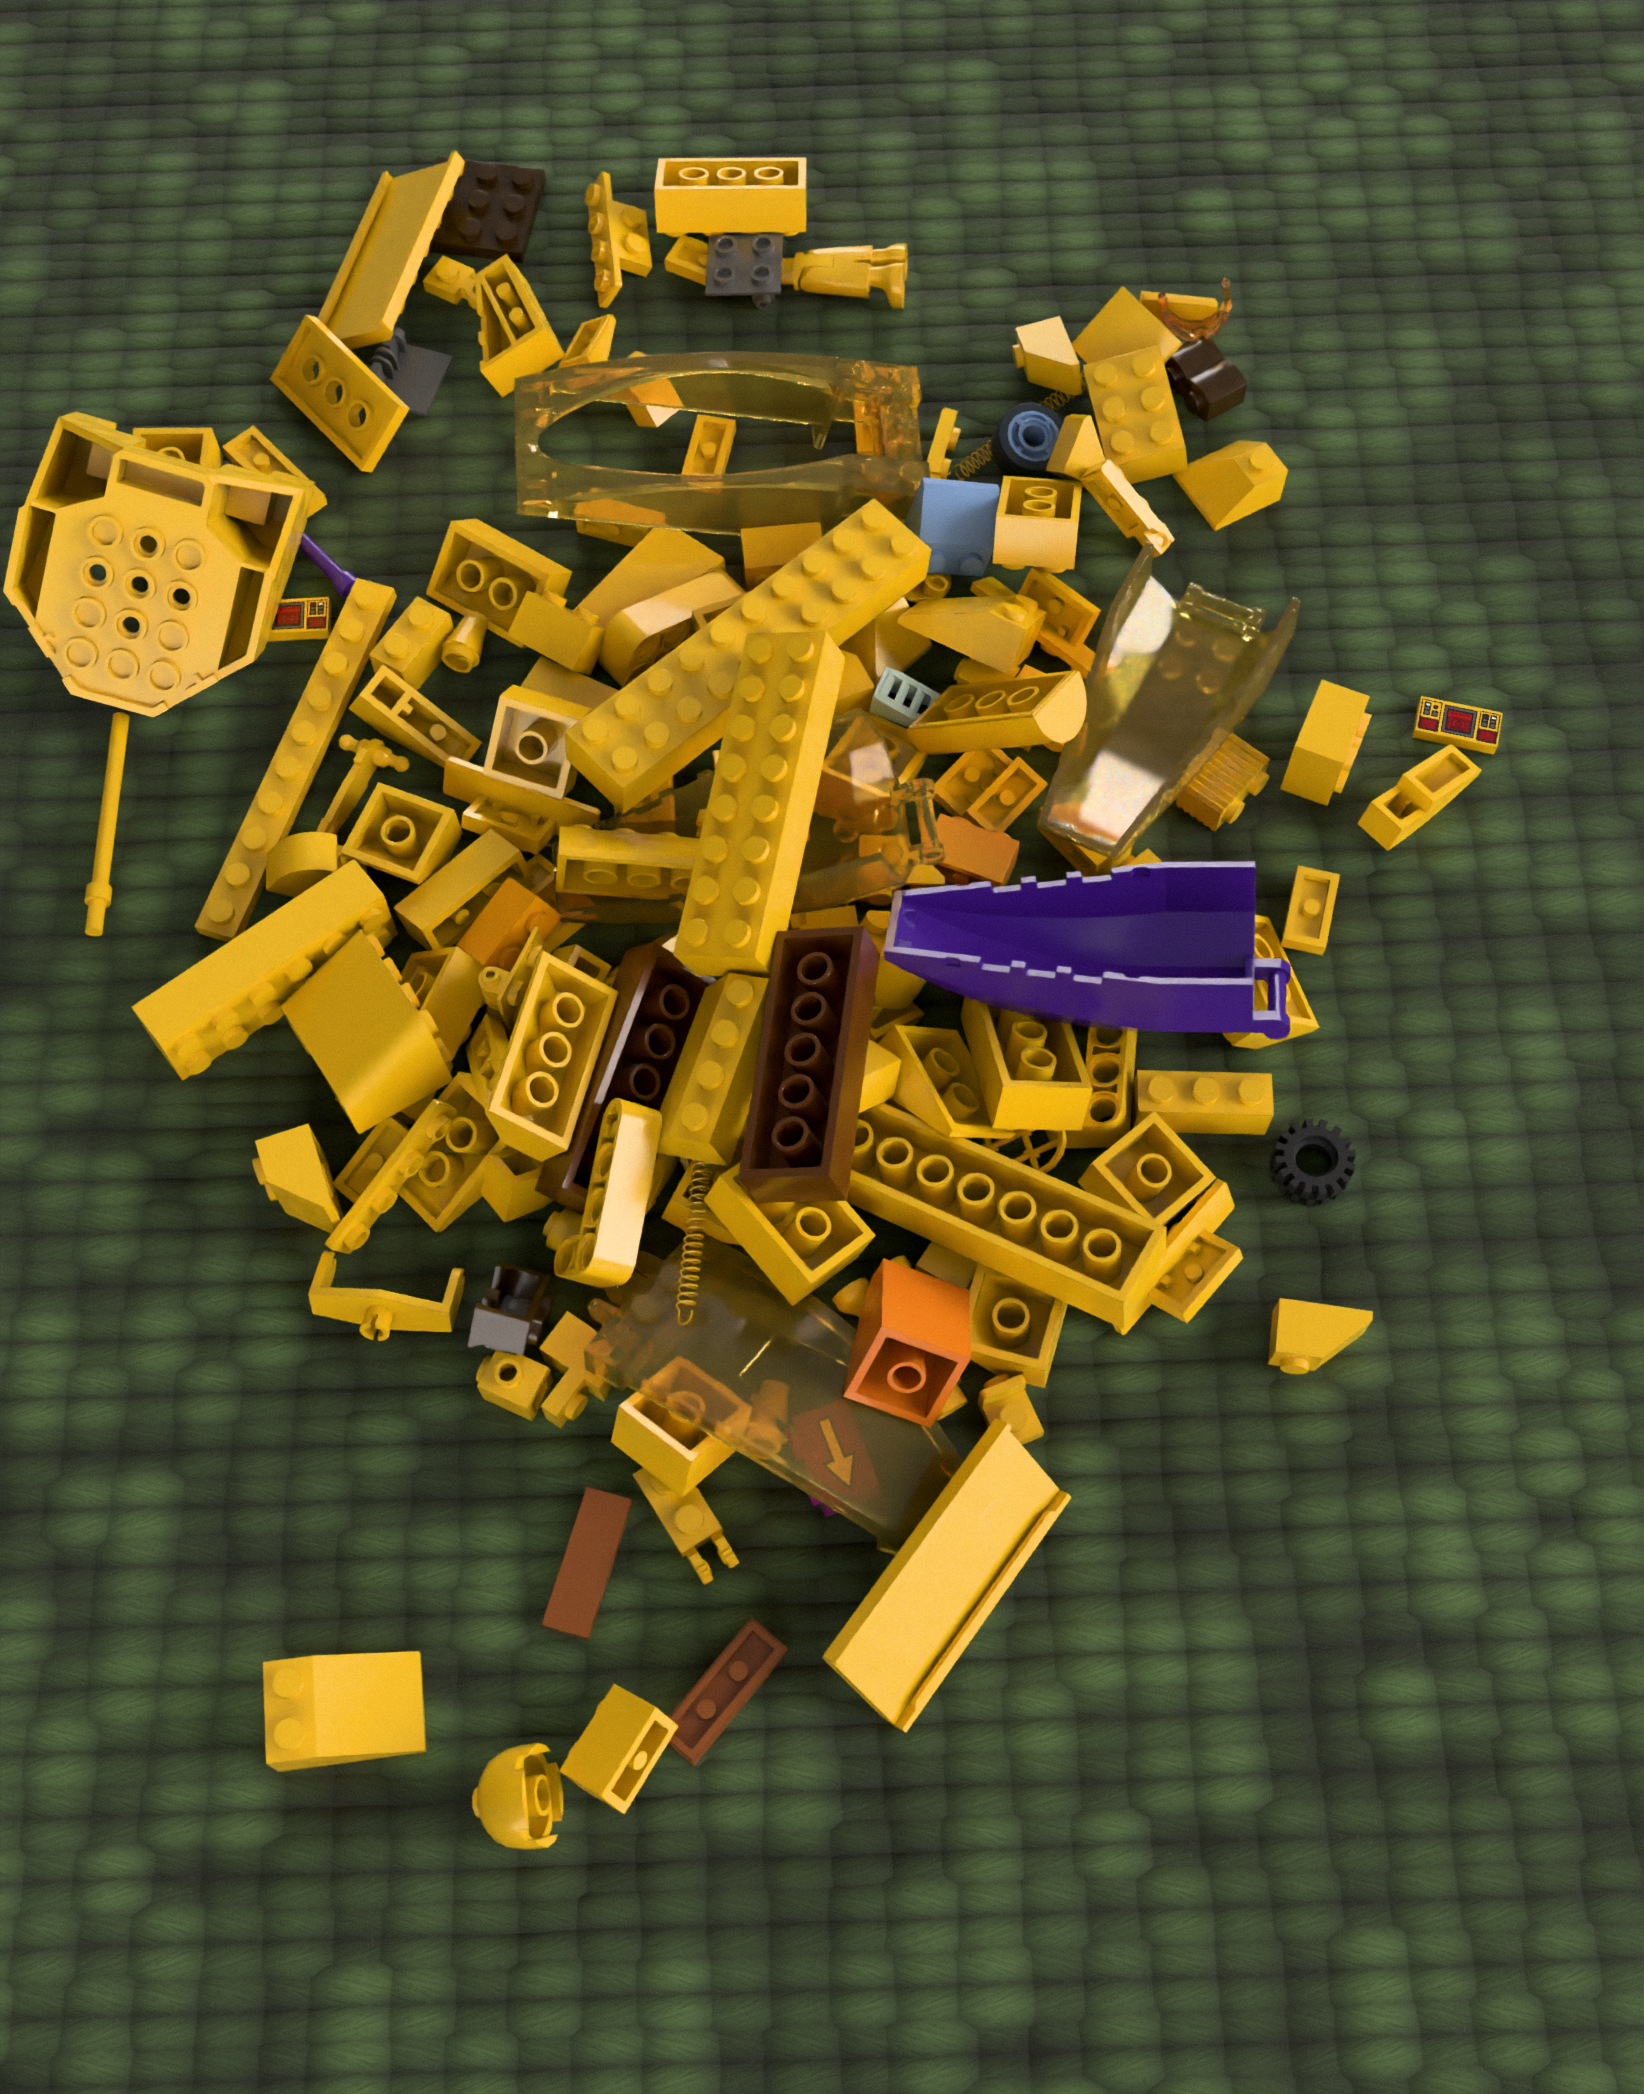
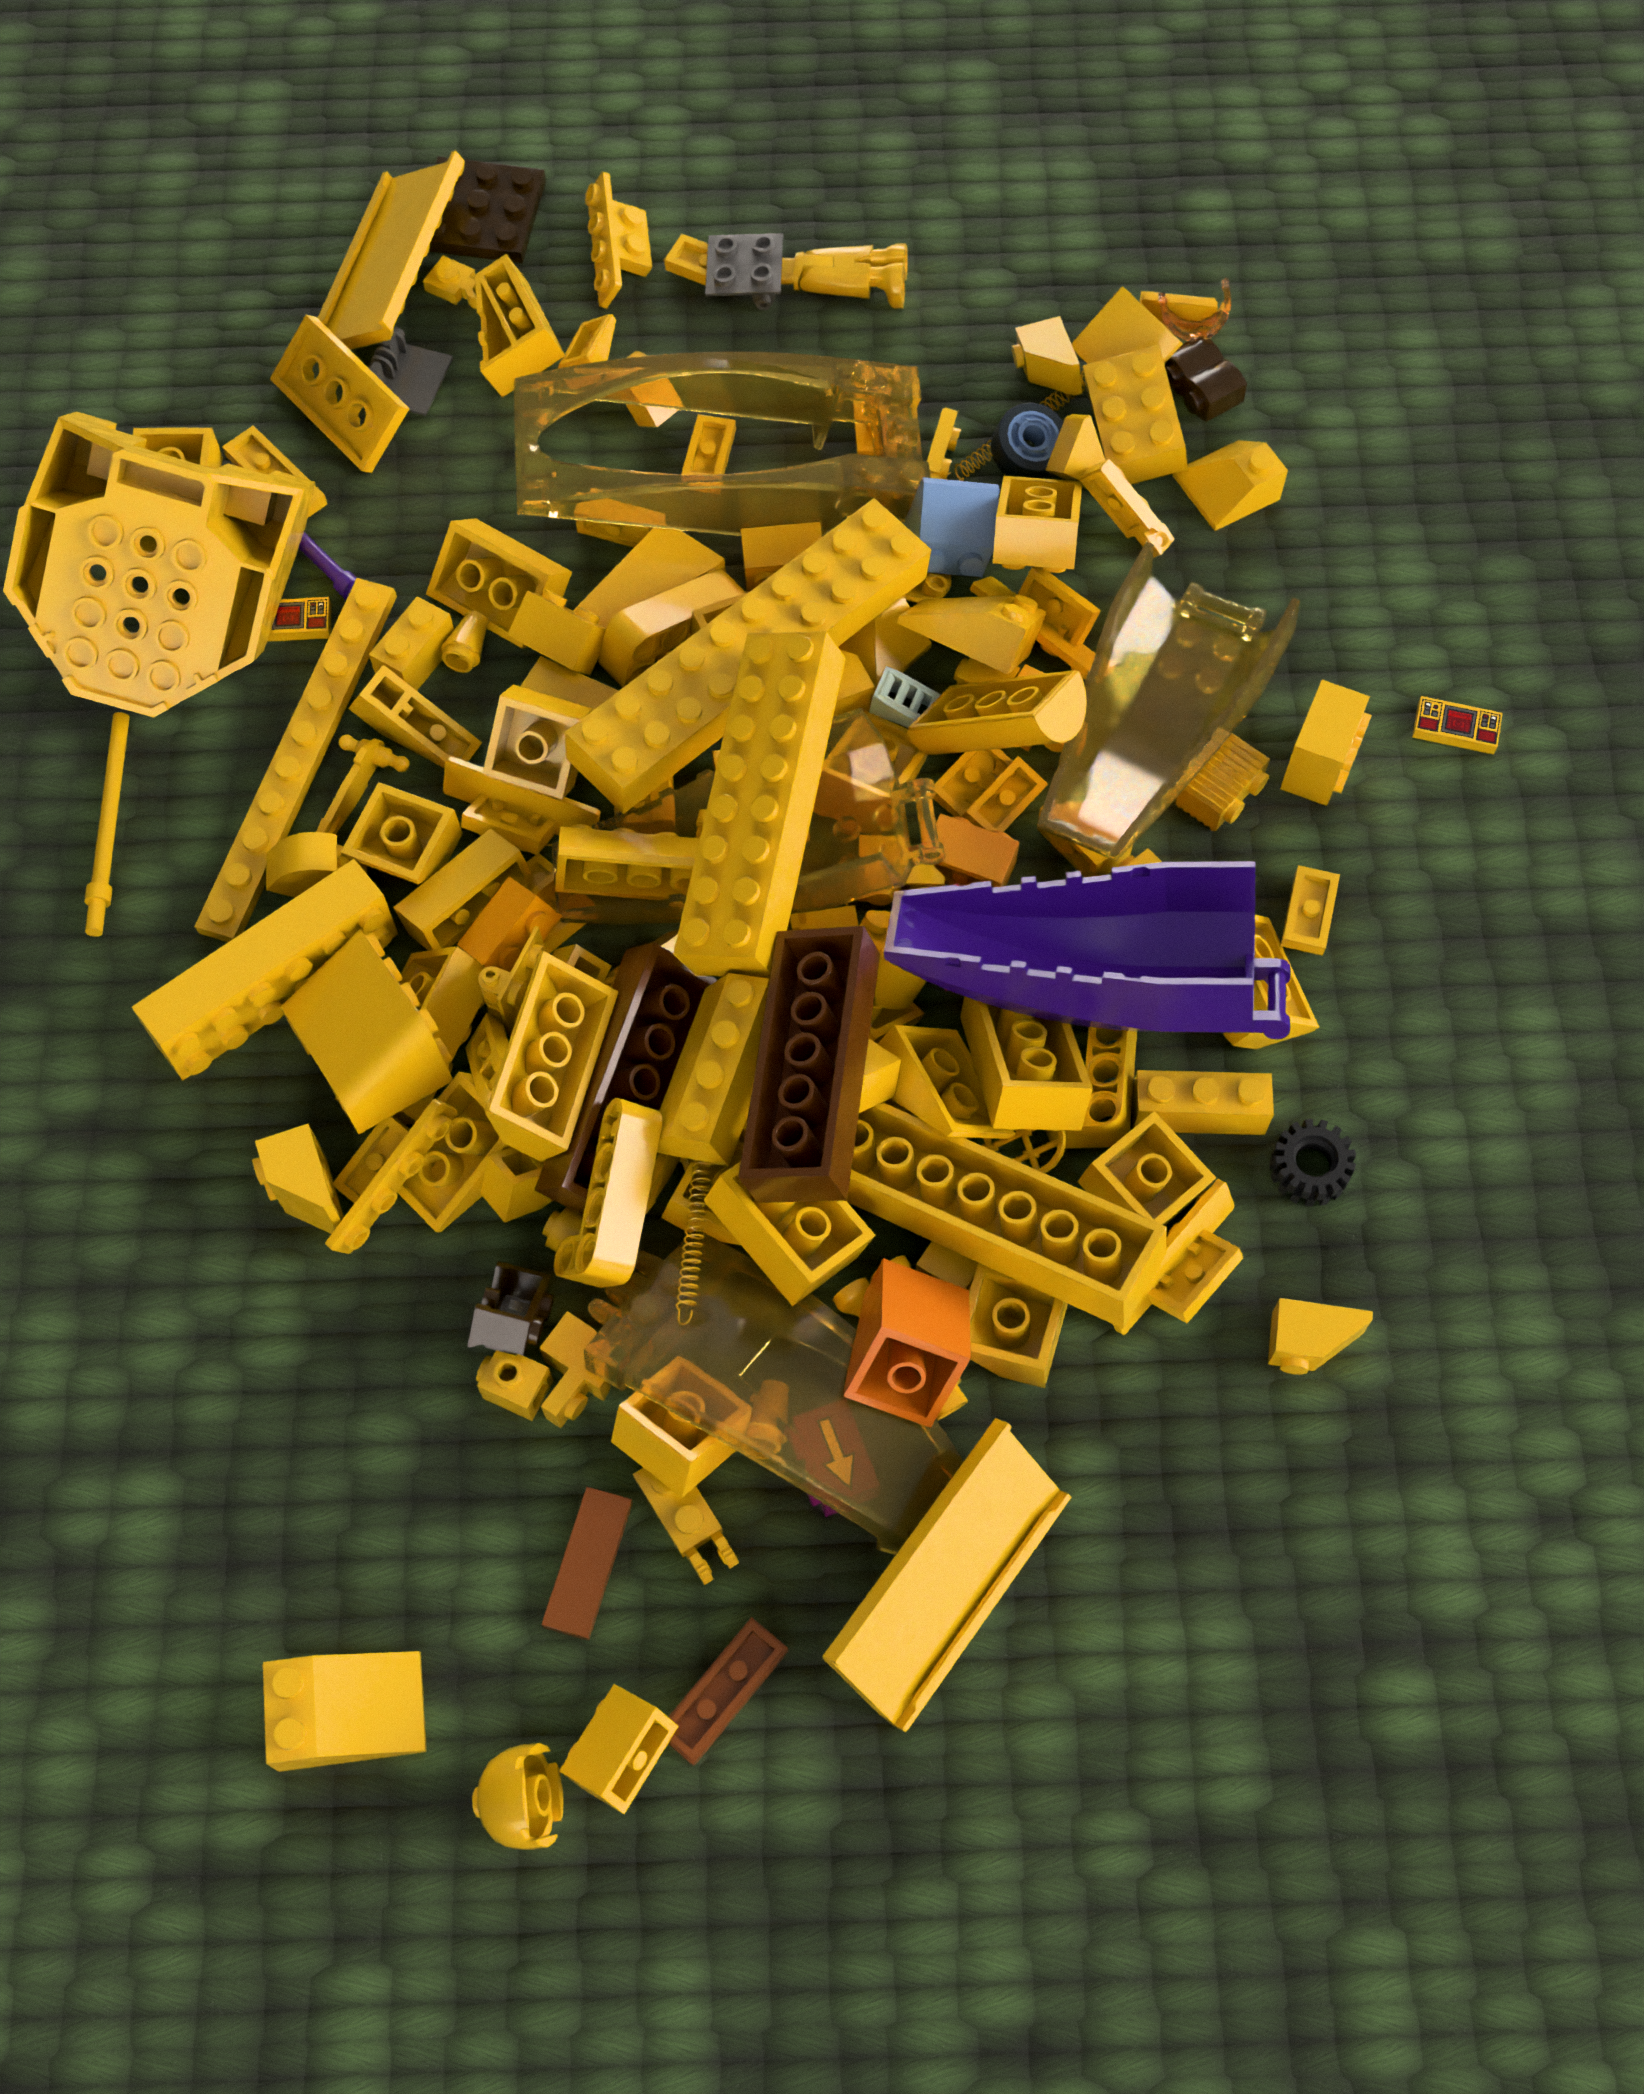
(383, 1308): yellow piece -> none
(730, 196): yellow brick -> none
(1009, 1402): yellow bracket -> none
(1418, 796): yellow slope -> none

